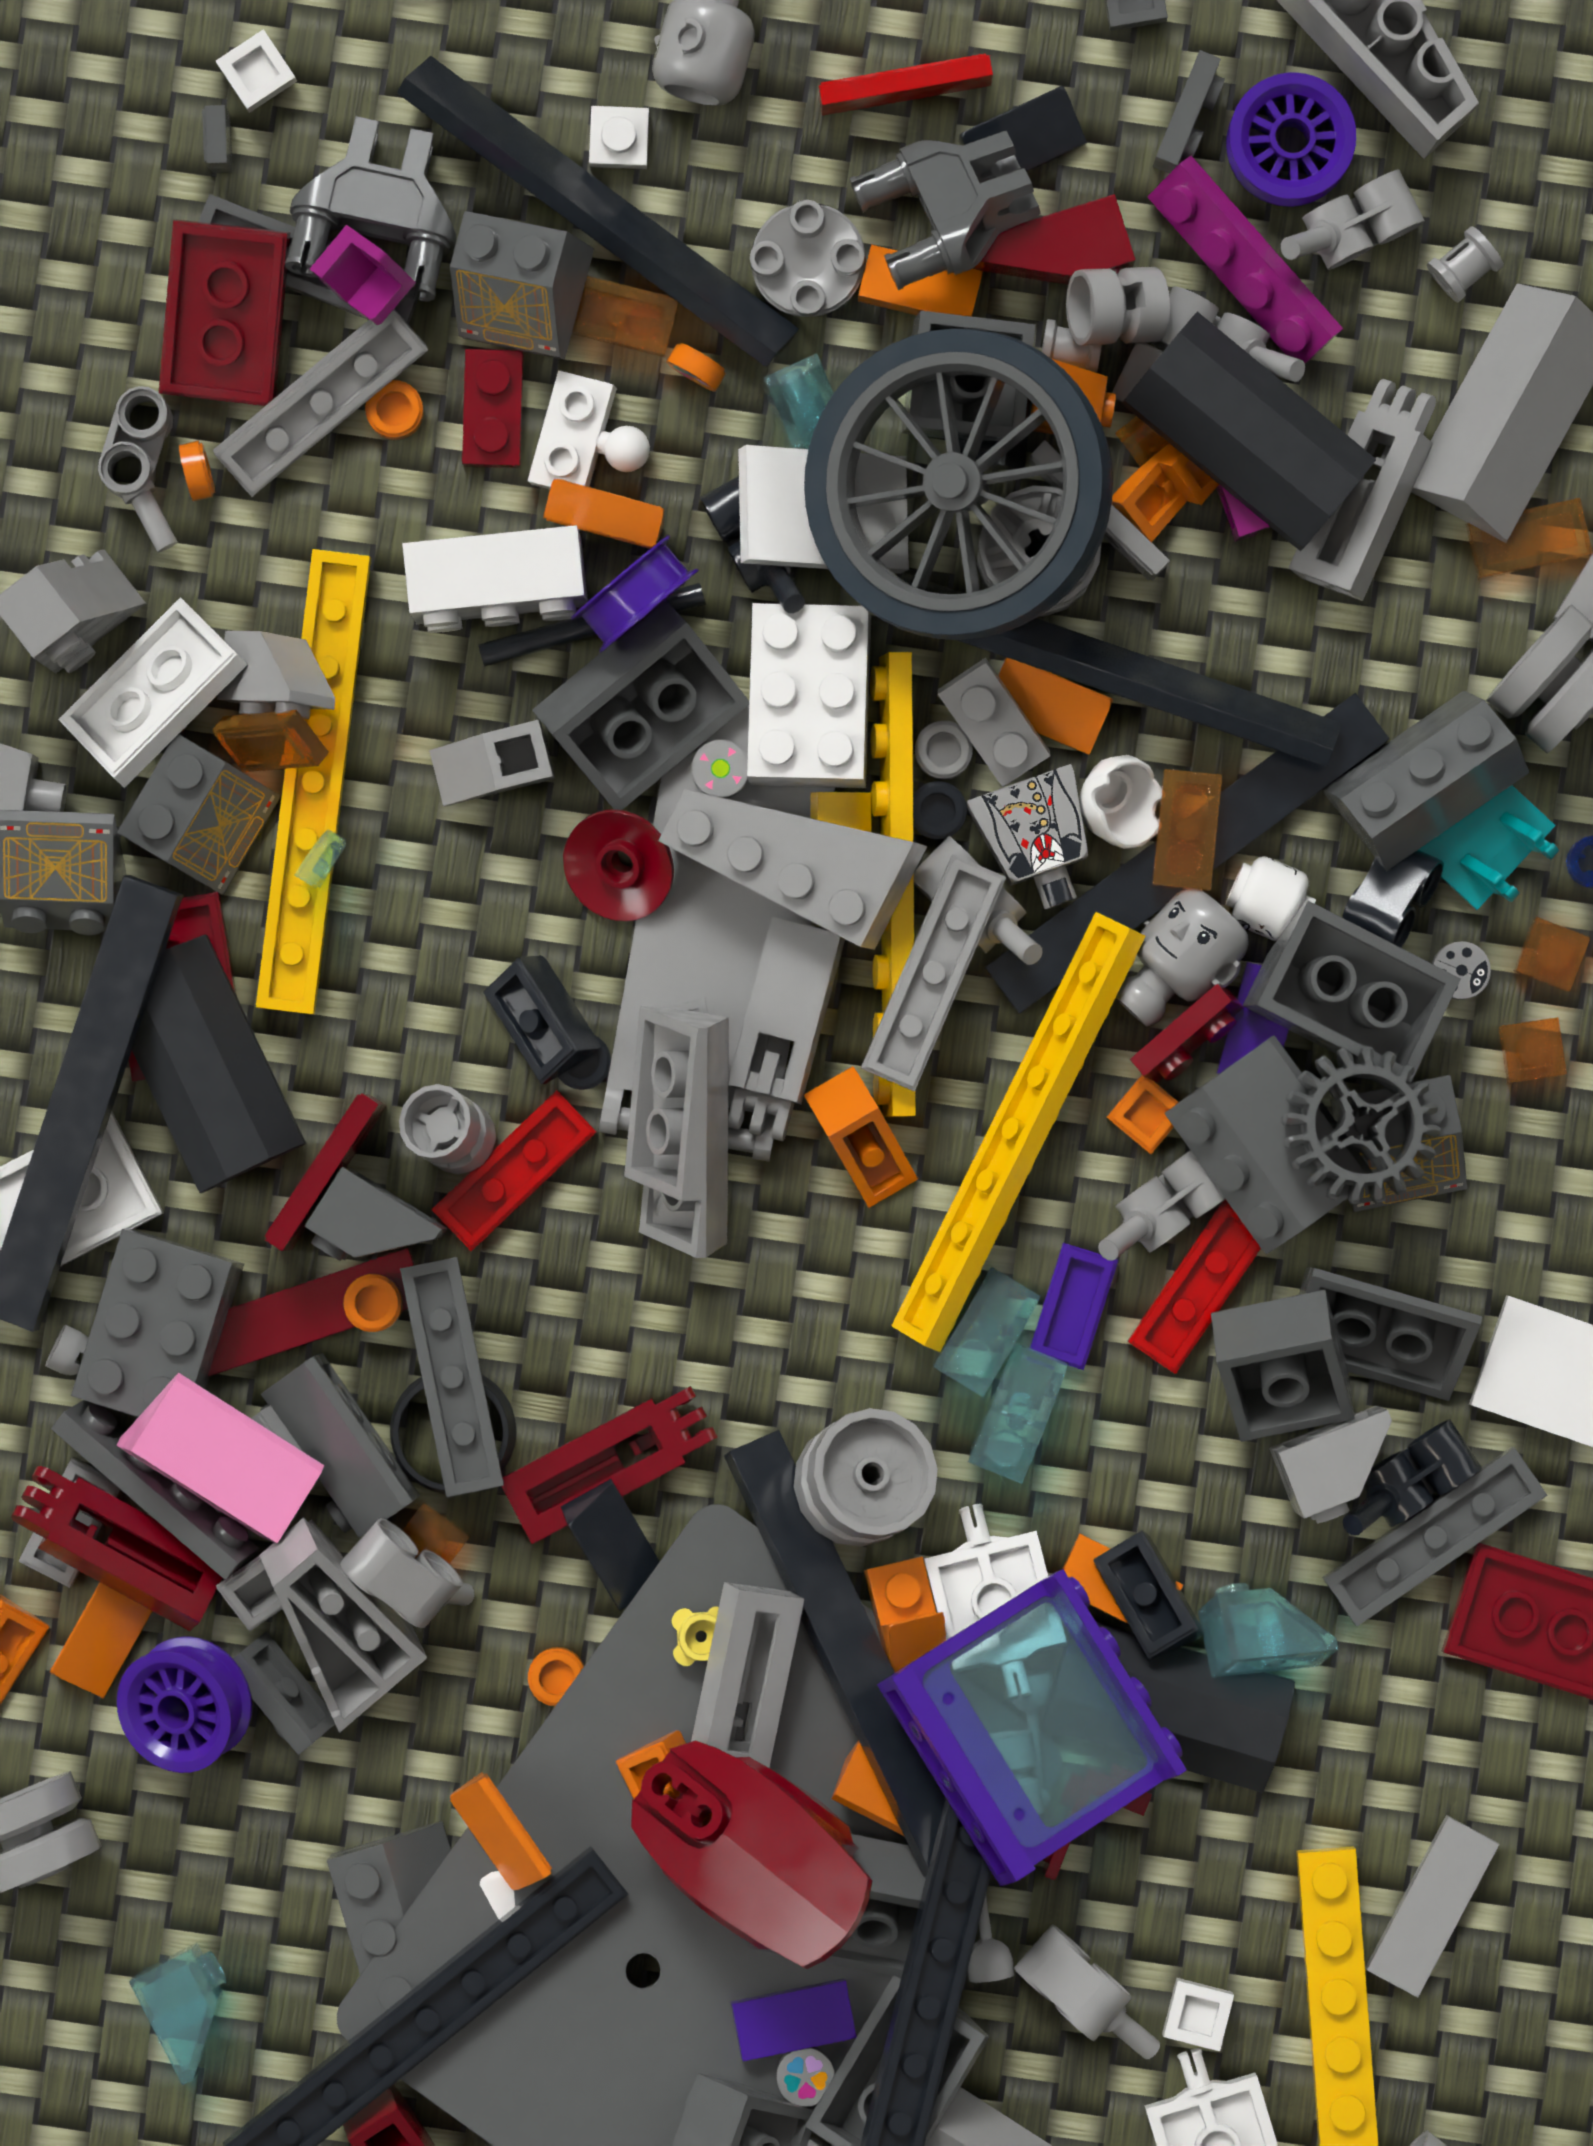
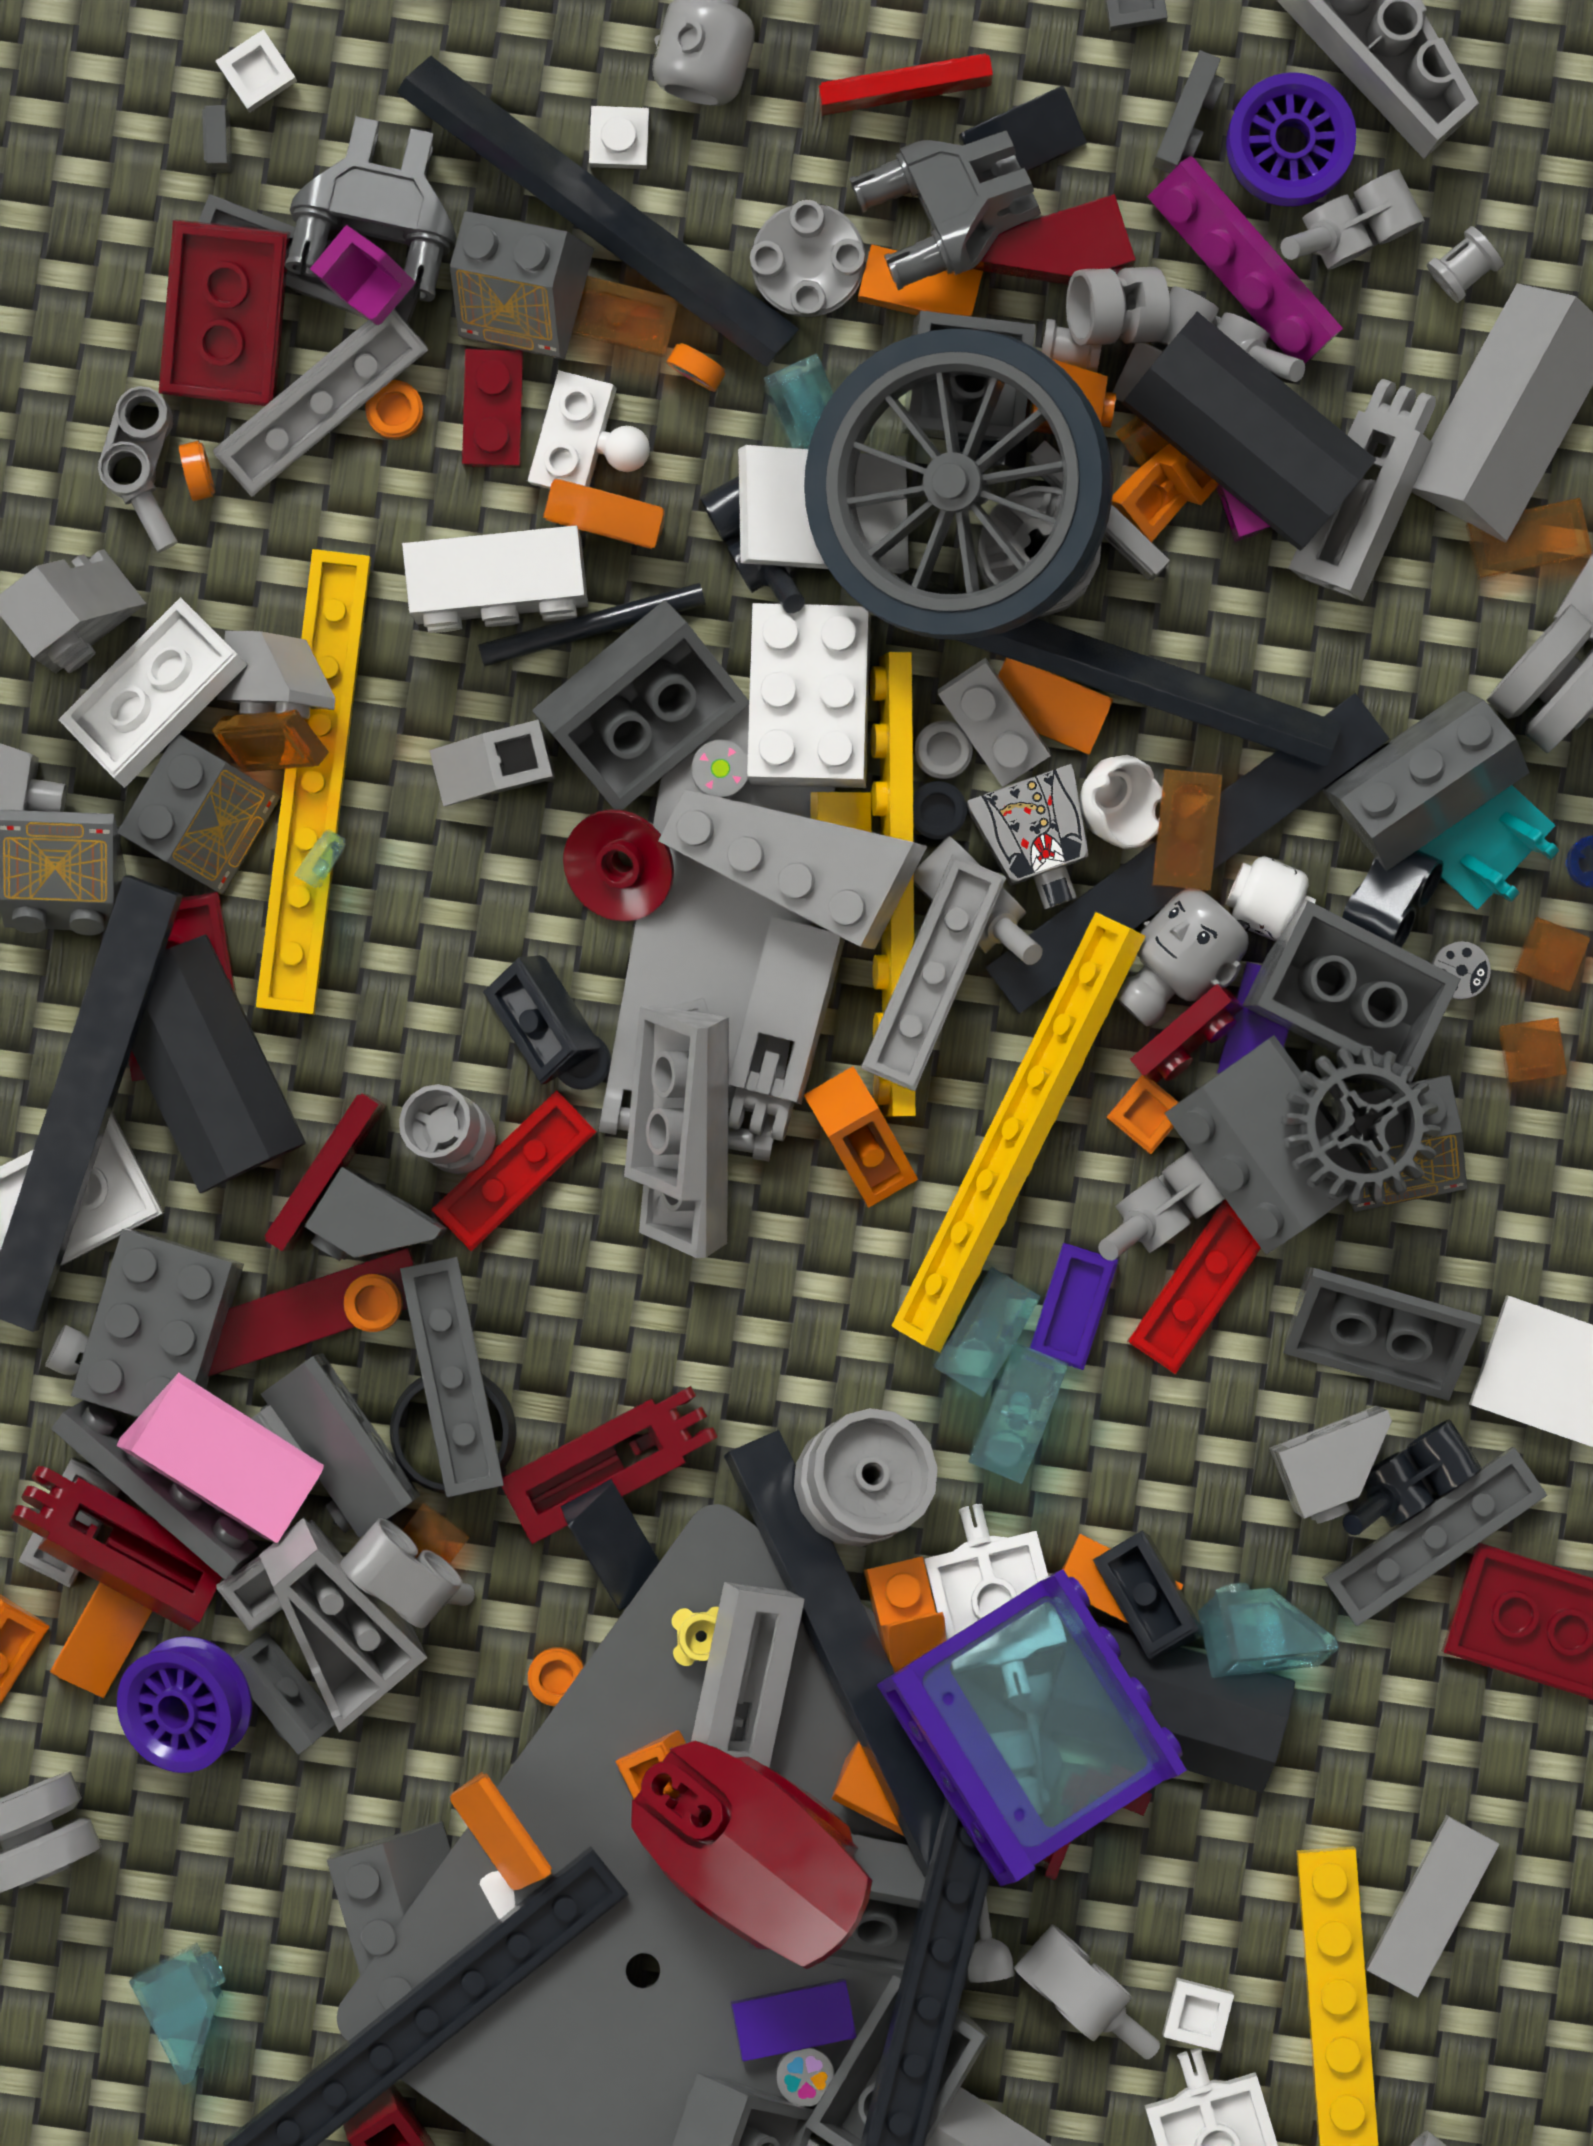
(634, 593): dark purple wheel -> none
(1282, 1365): dark grey brick -> none

